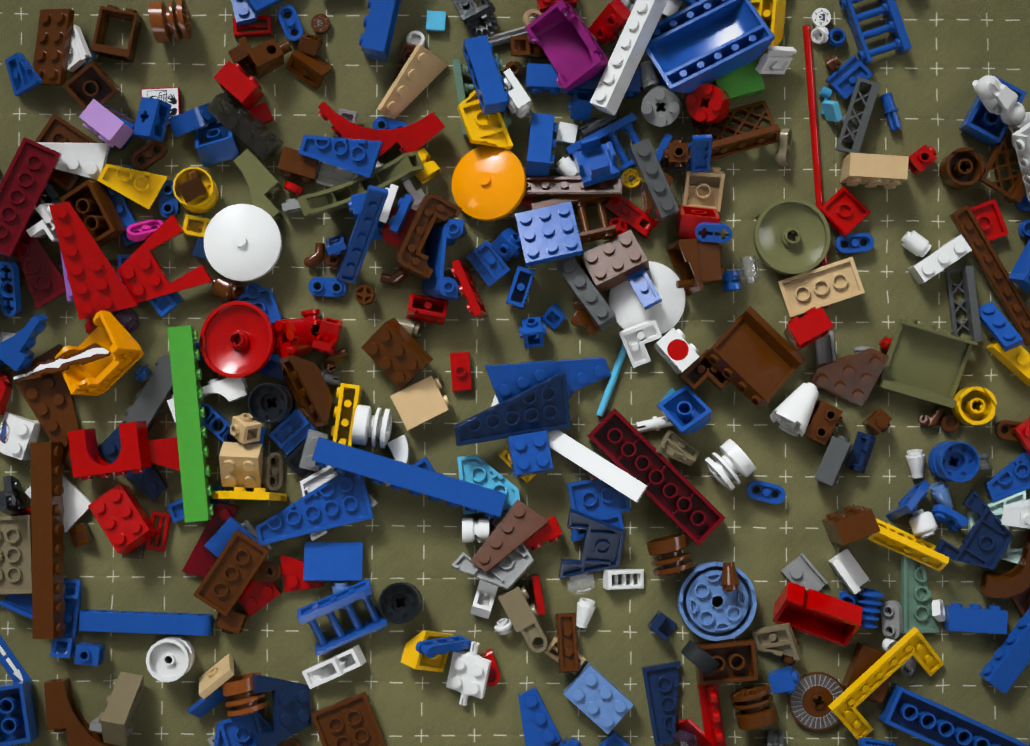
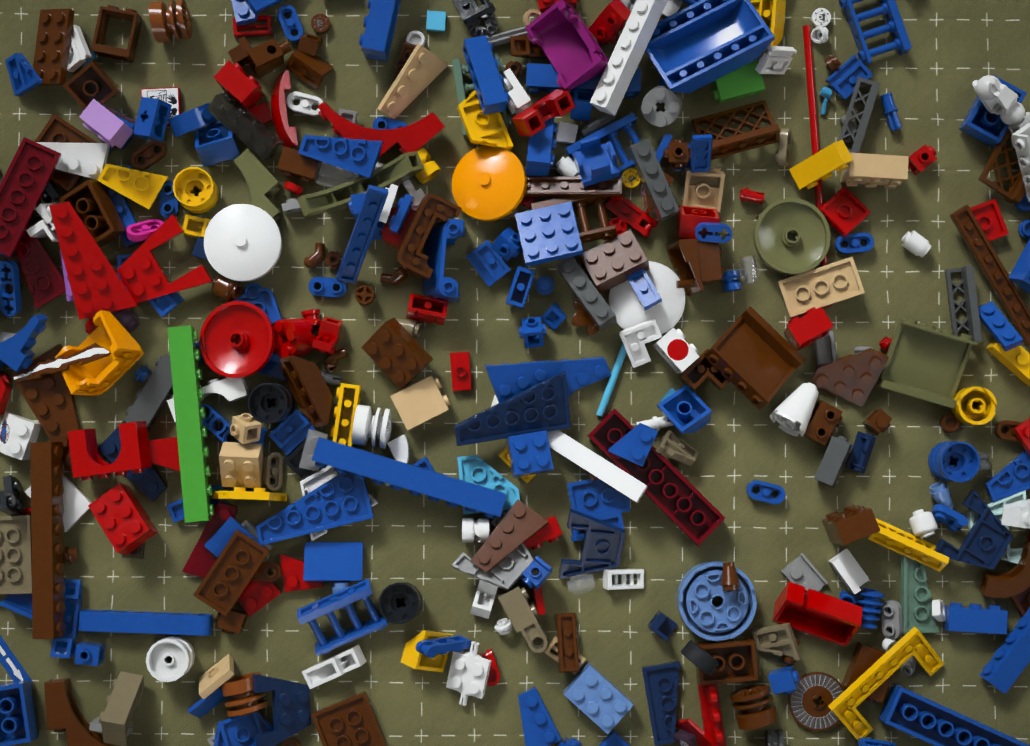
(70, 555): none -> reddish brown plate
(81, 535): reddish brown slope -> none
(165, 534): red tile -> none
(192, 187): reddish brown panel -> none
(279, 111): none -> red slope
(306, 103): none -> white plate
(336, 244): blue plate -> none
(468, 289): red plate -> none
(533, 118): none -> red arch
(536, 580): none -> blue brick
(544, 285): none -> blue plate
(585, 610): white cone -> none
(635, 444): none -> blue wing
(648, 76): white cone -> none
(669, 554): reddish brown wheel -> none
(718, 105): red brick -> none
(730, 464): white wheel -> none
(751, 196): none -> red pin
(821, 165): none -> yellow brick
(832, 111): medium azure tile -> none
(841, 35): blue plate -> none
(909, 502): blue wing -> none
(915, 460): white cone -> none
(932, 419): reddish brown arm -> none
(940, 259): white arch -> none
(962, 158): reddish brown brick -> none

